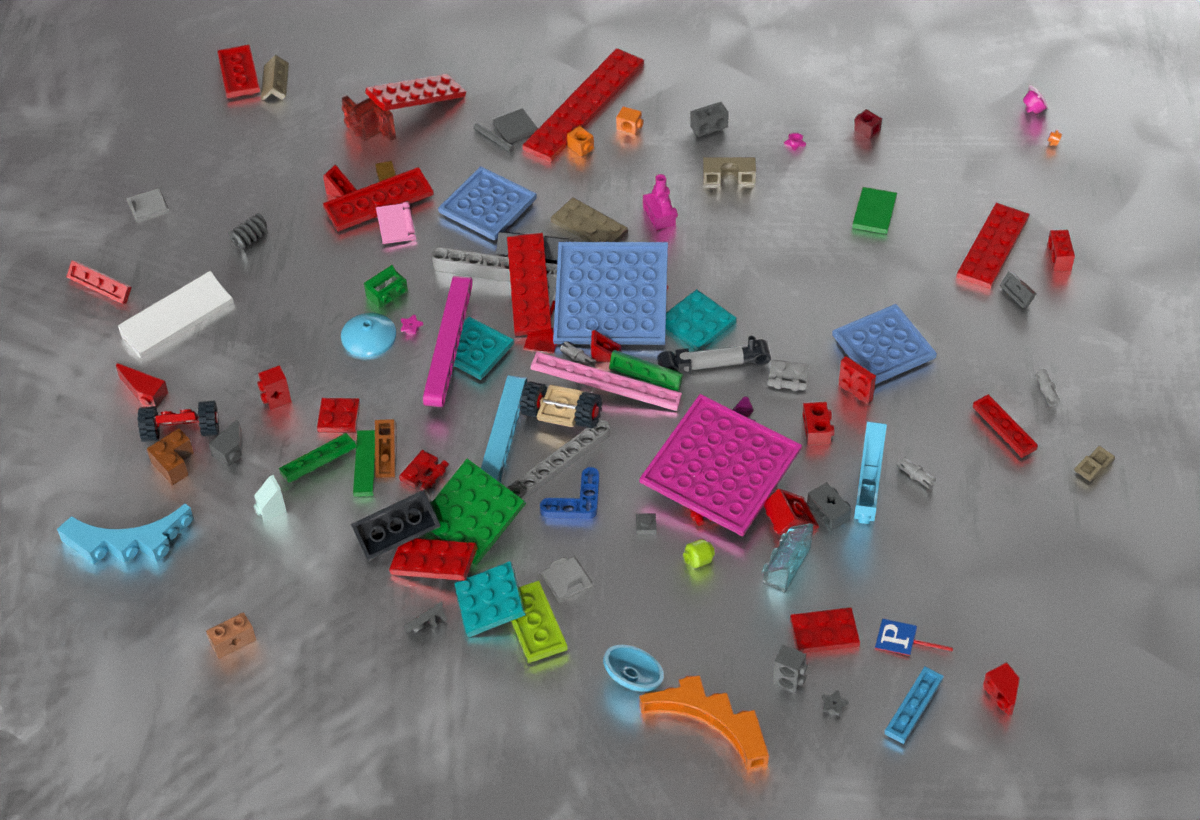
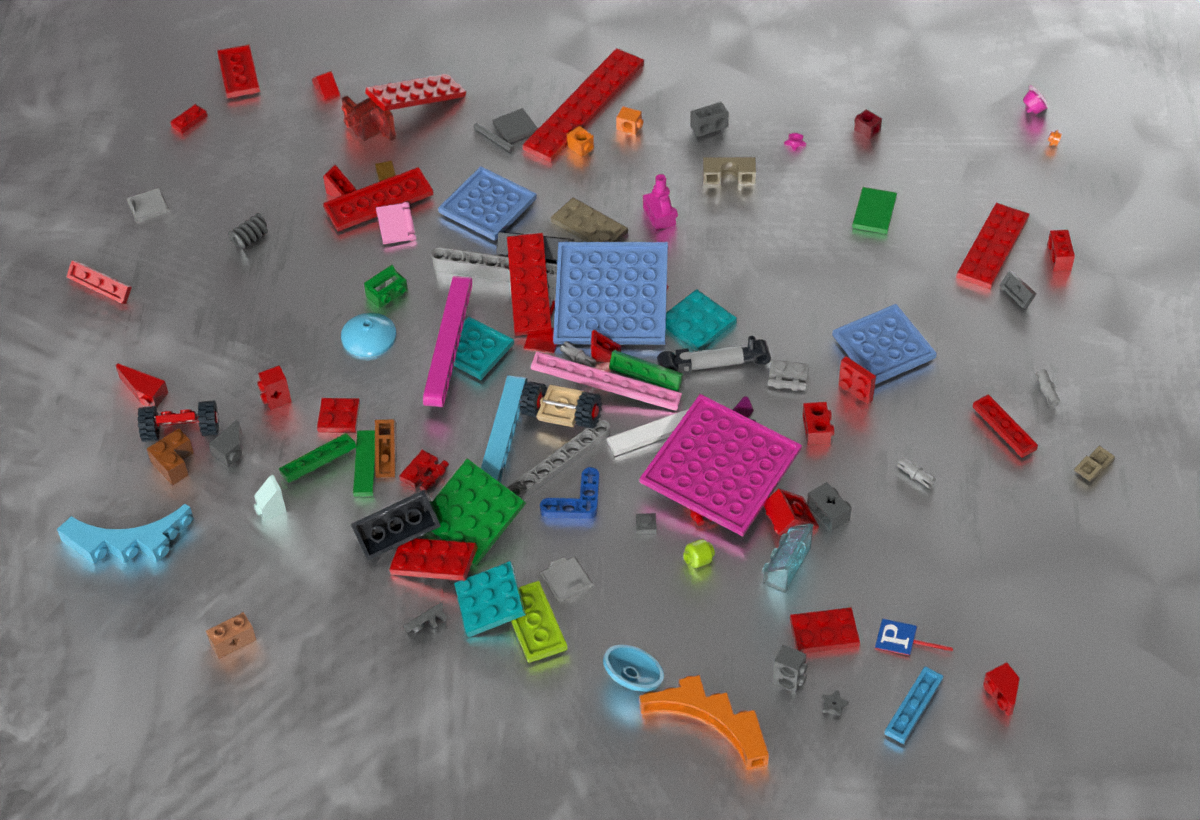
(174, 314): white arch -> none
(188, 118): none -> red plate
(275, 78): dark tan panel -> none
(326, 86): none -> red slope
(411, 329): dark pink plate -> none
(644, 434): none -> white tile
(870, 472): medium azure arch -> none

